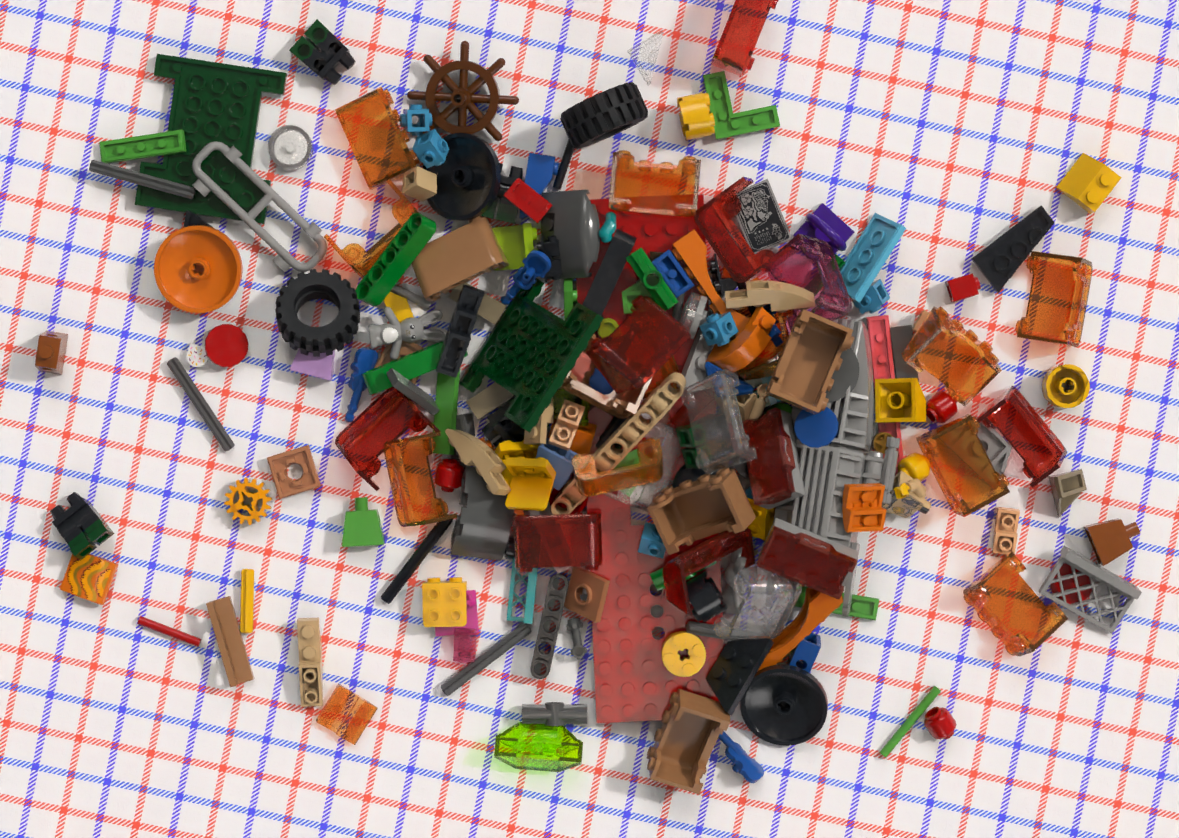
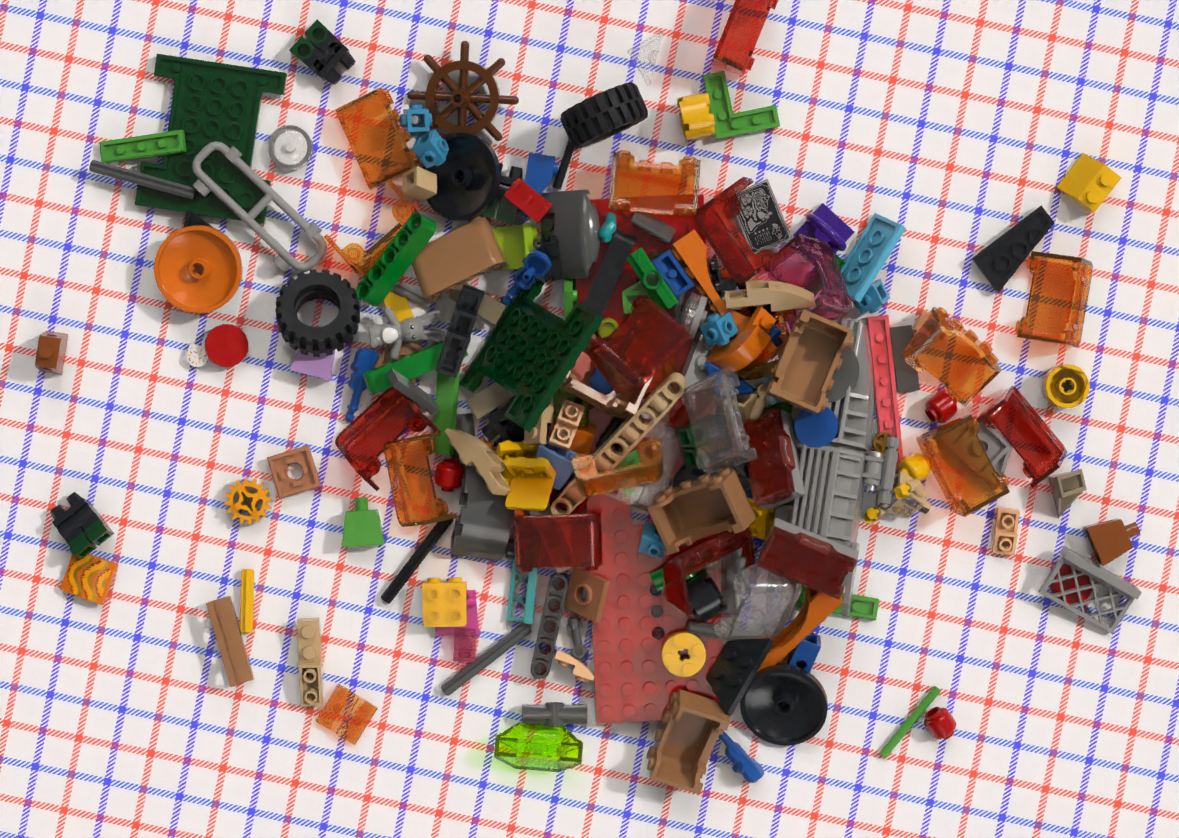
(169, 631): red bar -> none
(200, 404): dark grey axle -> none
(581, 671): none -> light nougat slope
(653, 226): none -> dark grey slope
(863, 507): orange slope -> none
(899, 401): yellow slope -> none
(963, 287): red brick -> none
(1013, 607): clear orange windscreen -> none

